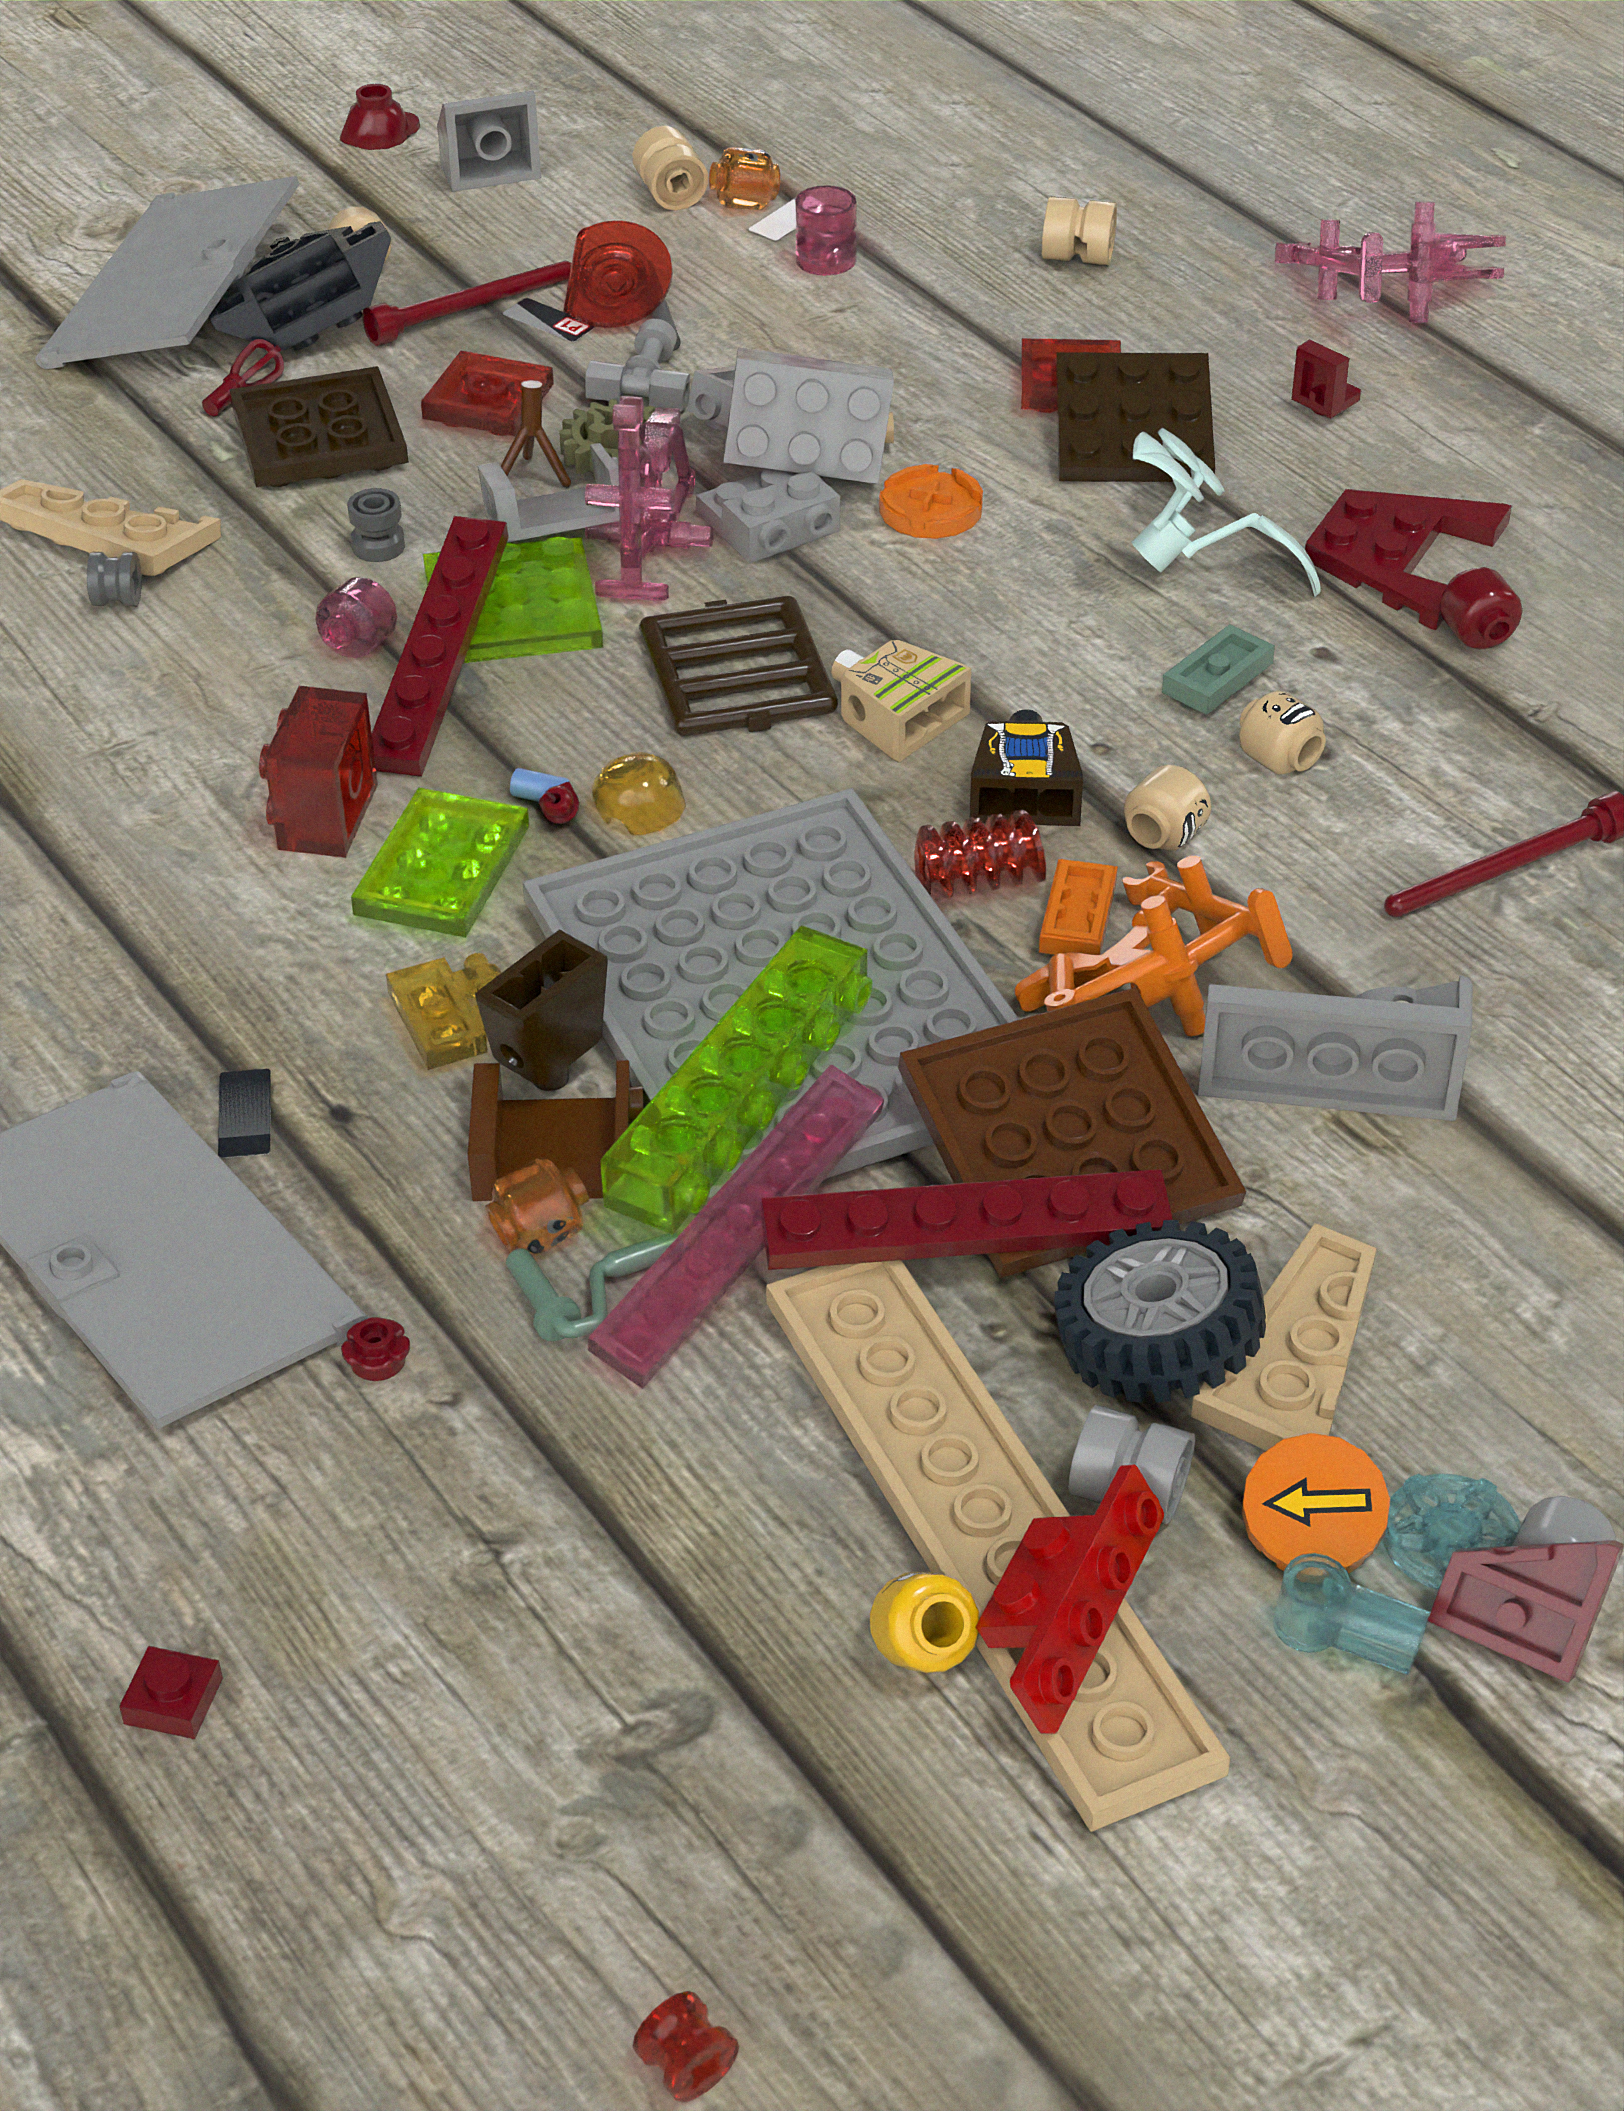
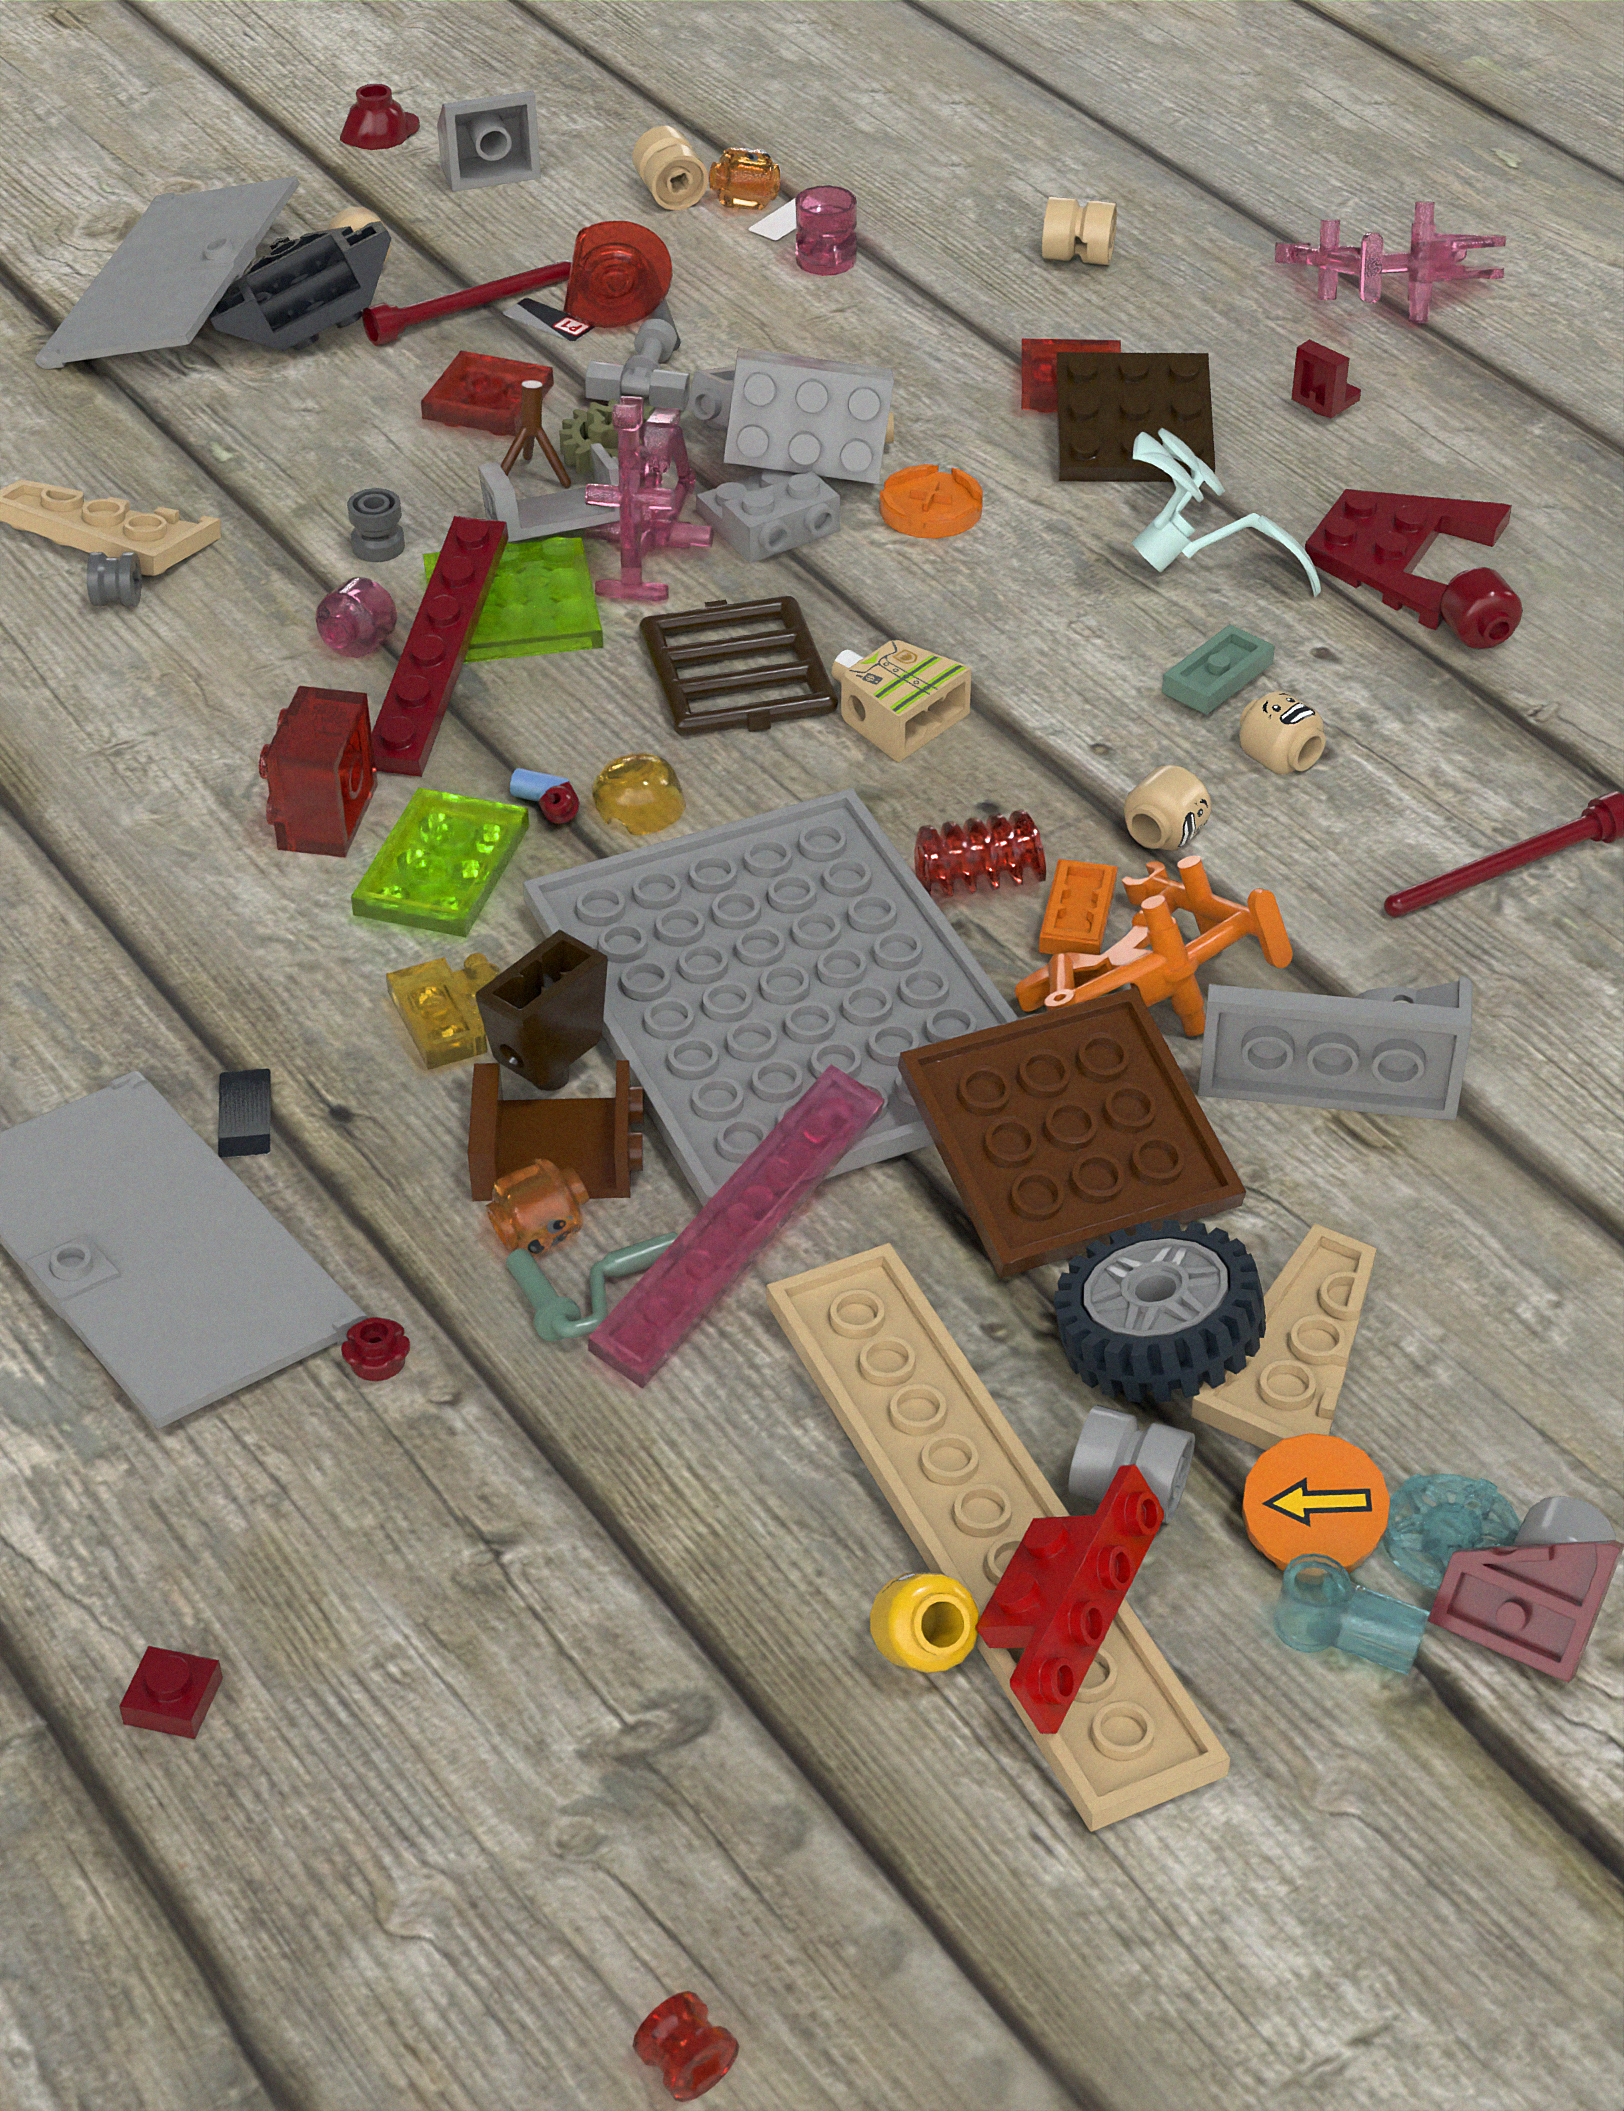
(220, 397): dark red piece -> none
(318, 427): dark brown plate -> none
(735, 1080): clear neon green brick -> none
(959, 1218): dark red plate -> none
(1027, 768): dark brown torso -> none

